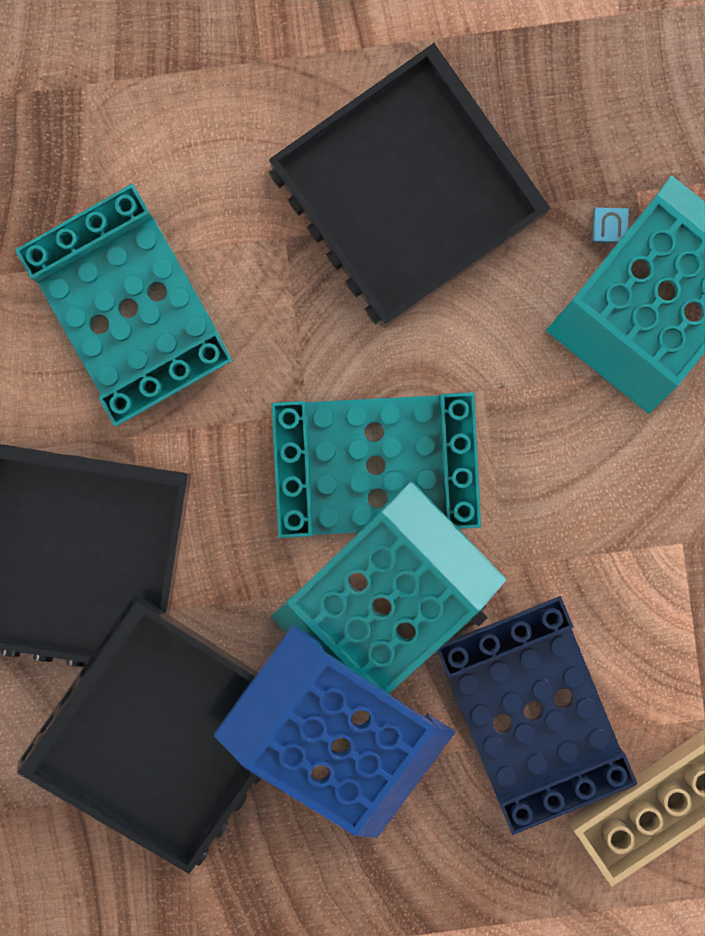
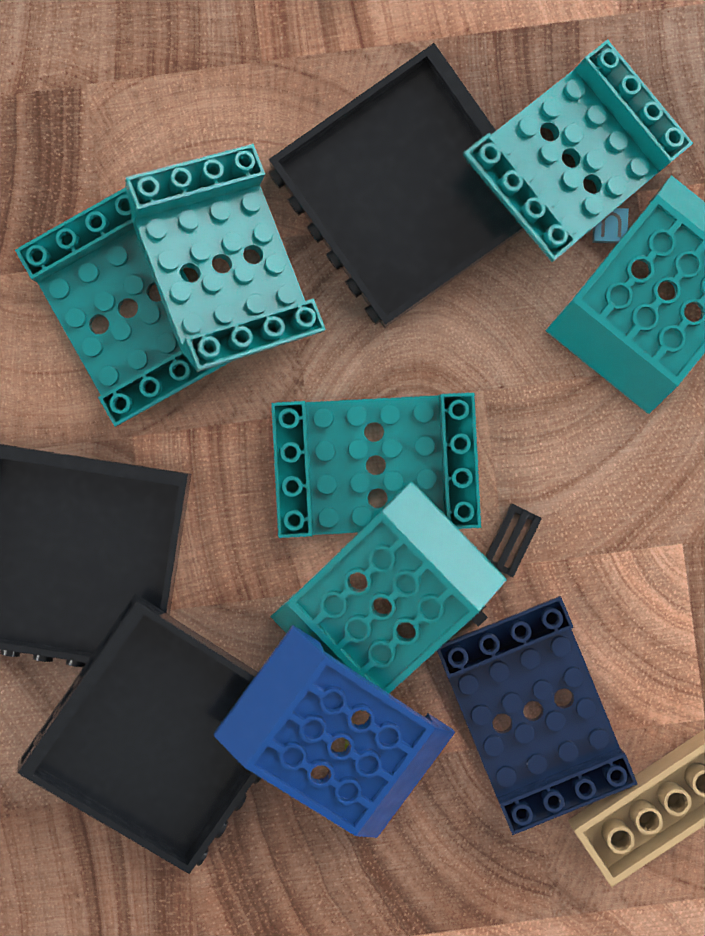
(208, 213): none -> teal slope
(524, 514): none -> black tile
(609, 128): none -> teal slope

